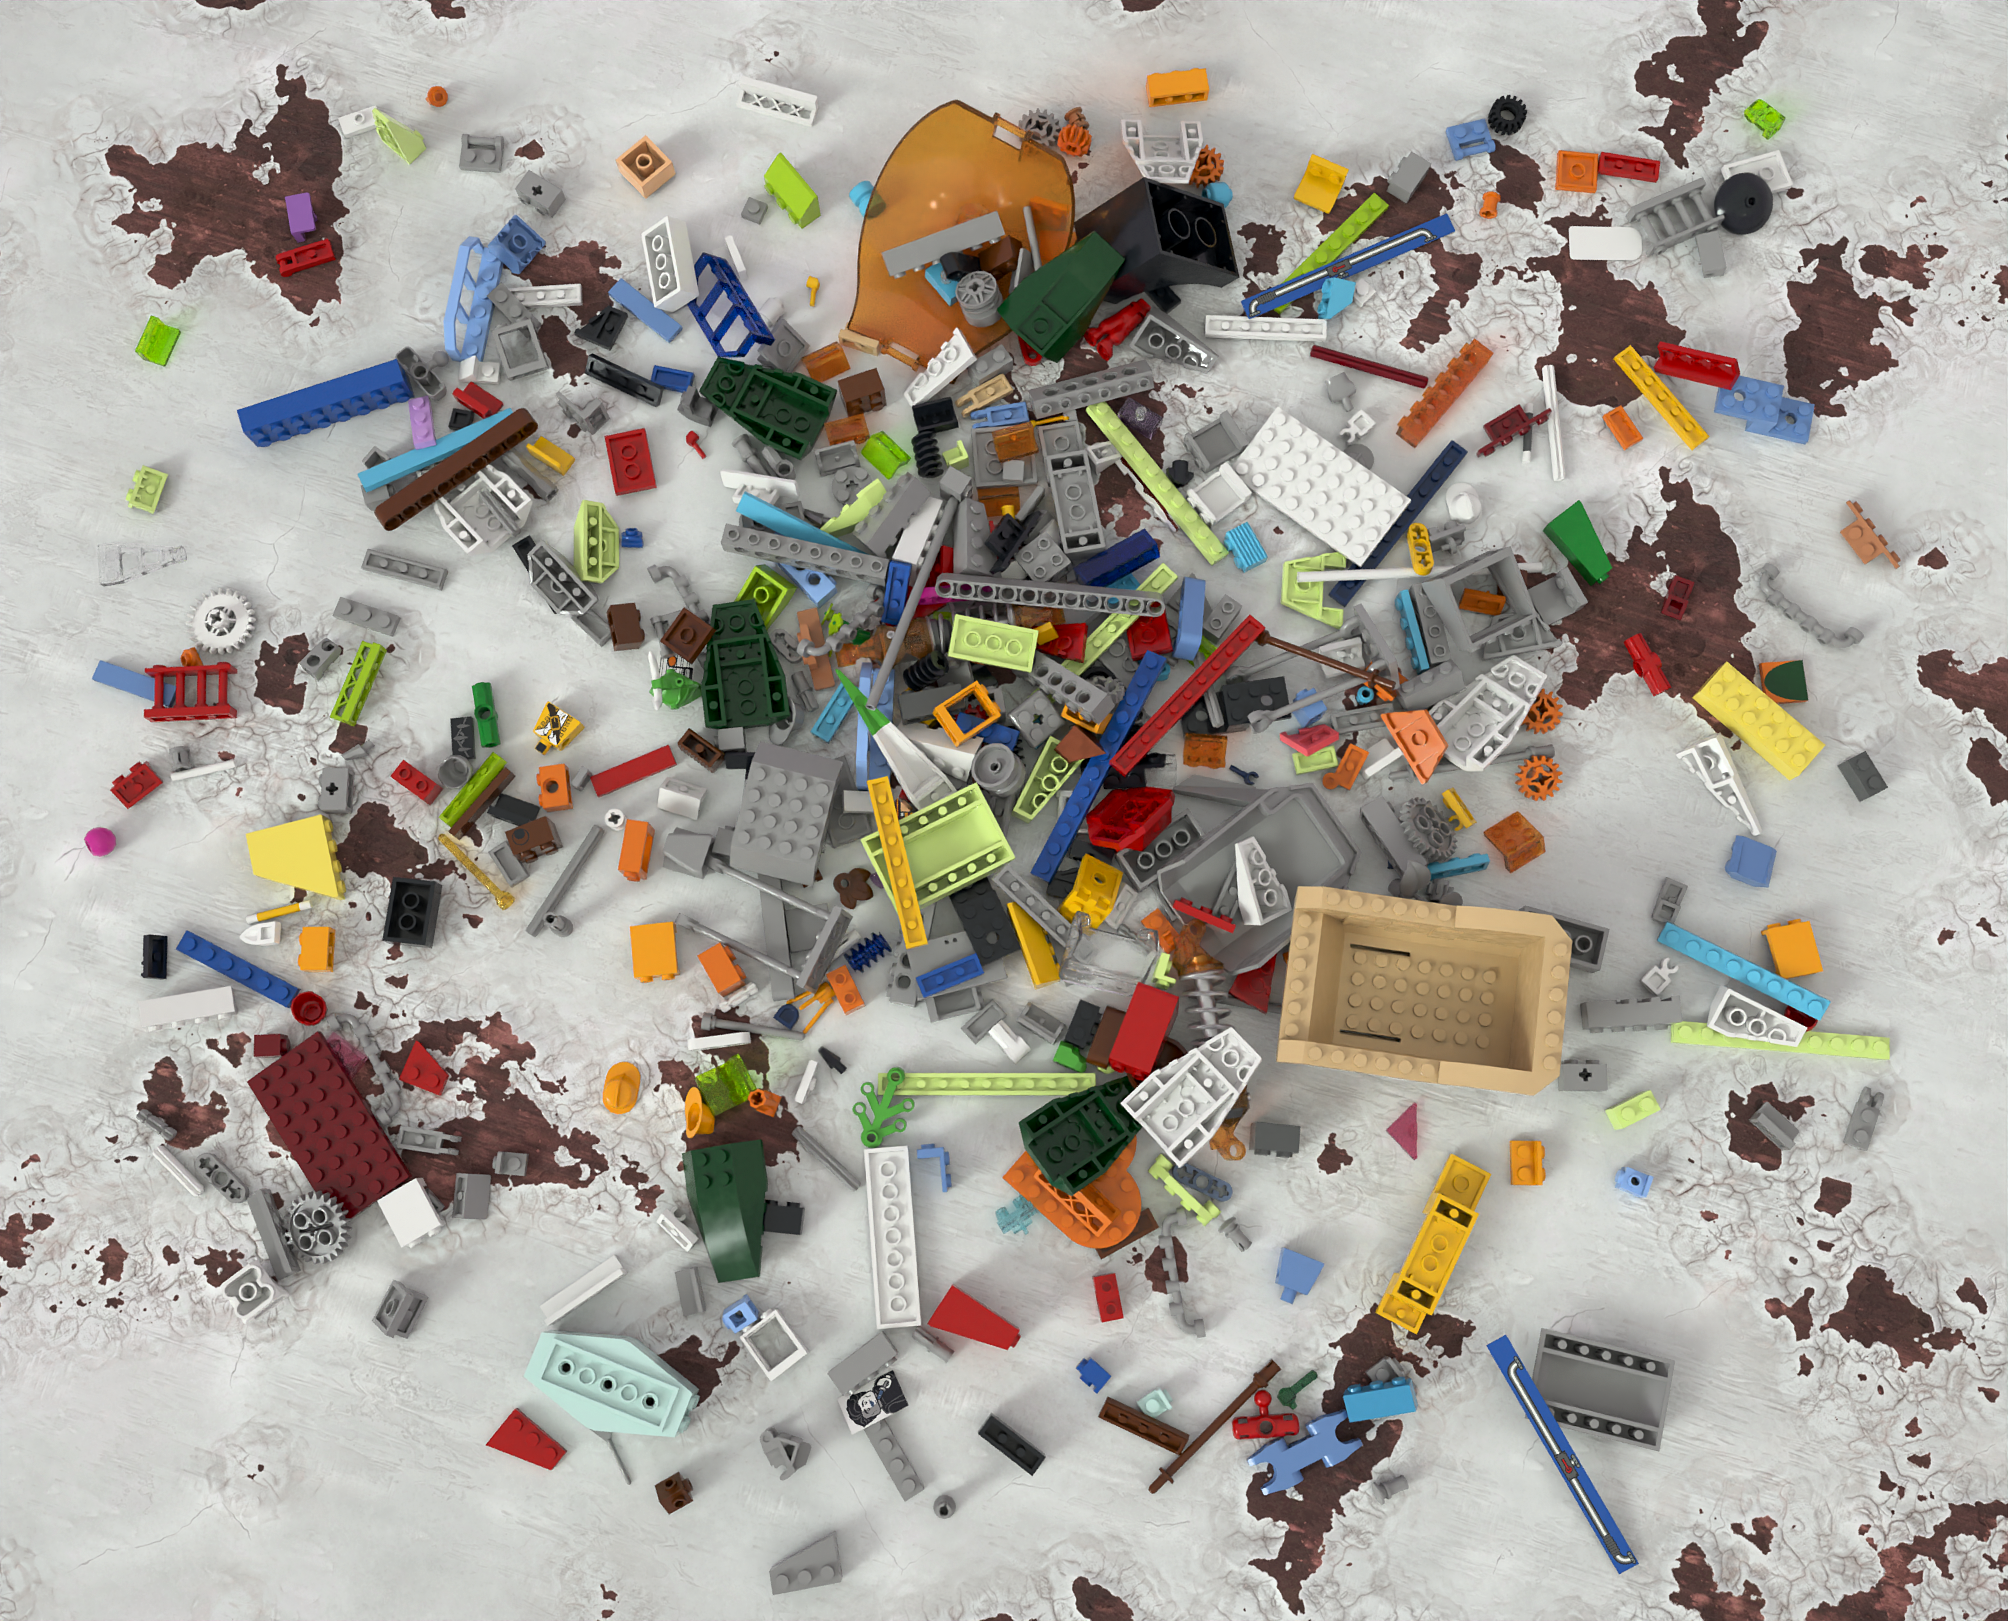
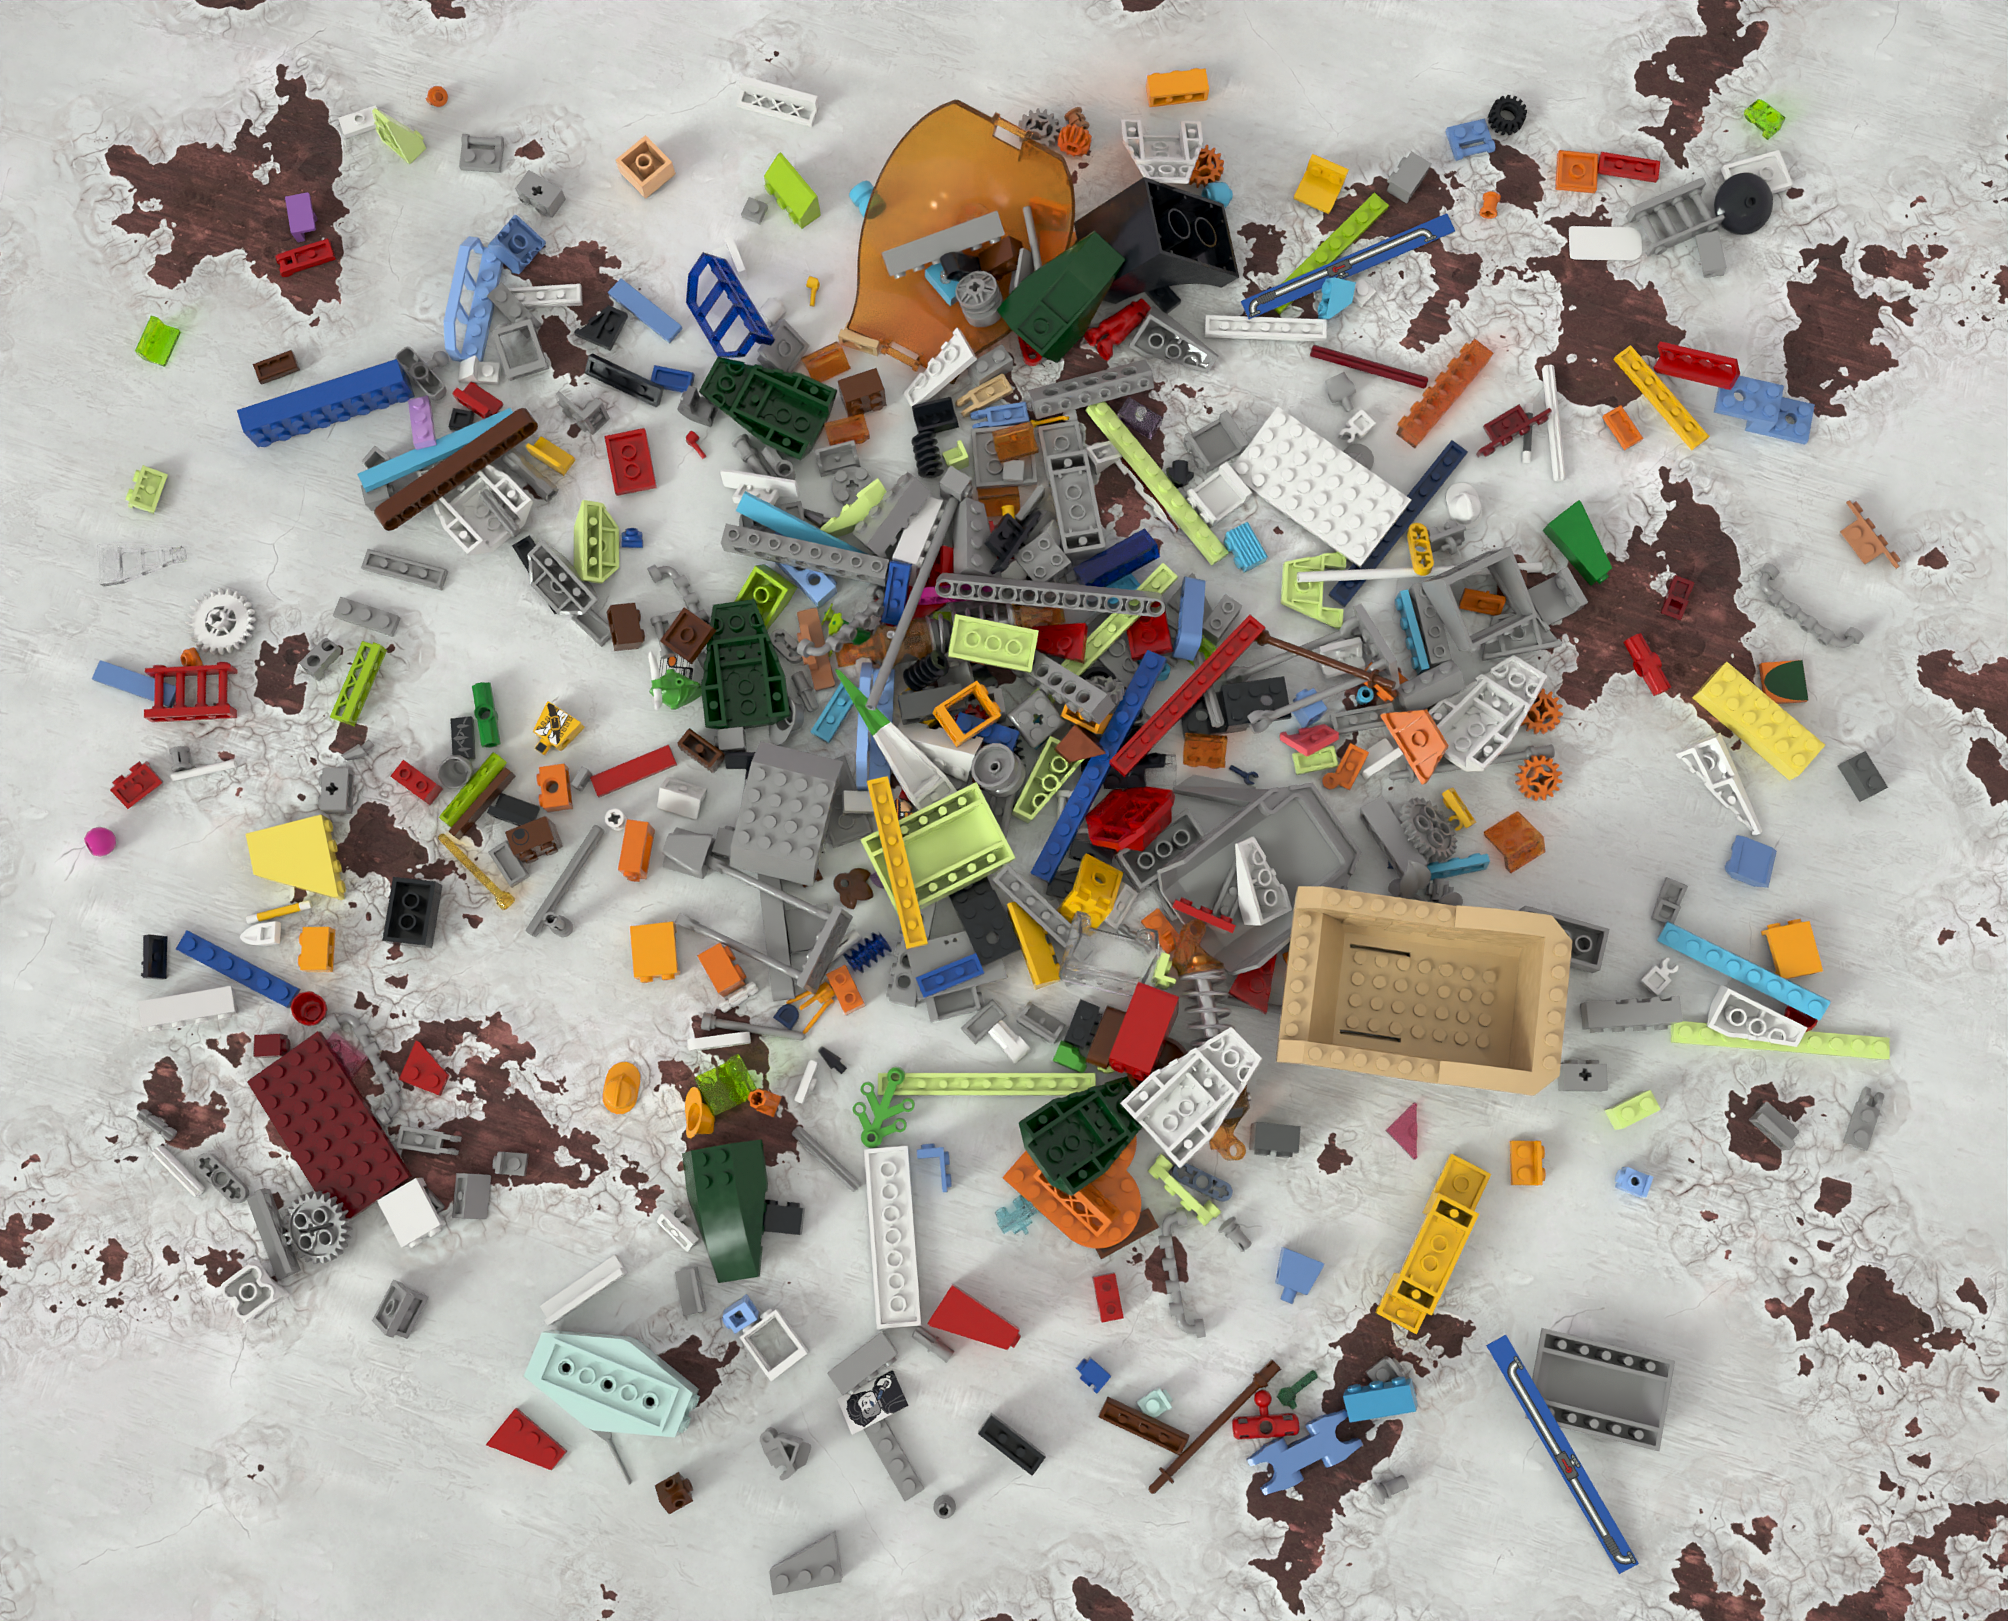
(276, 367): none -> reddish brown plate
(670, 264): white brick -> none
(884, 454): clear neon green panel -> none
(1046, 633): yellow tile -> none

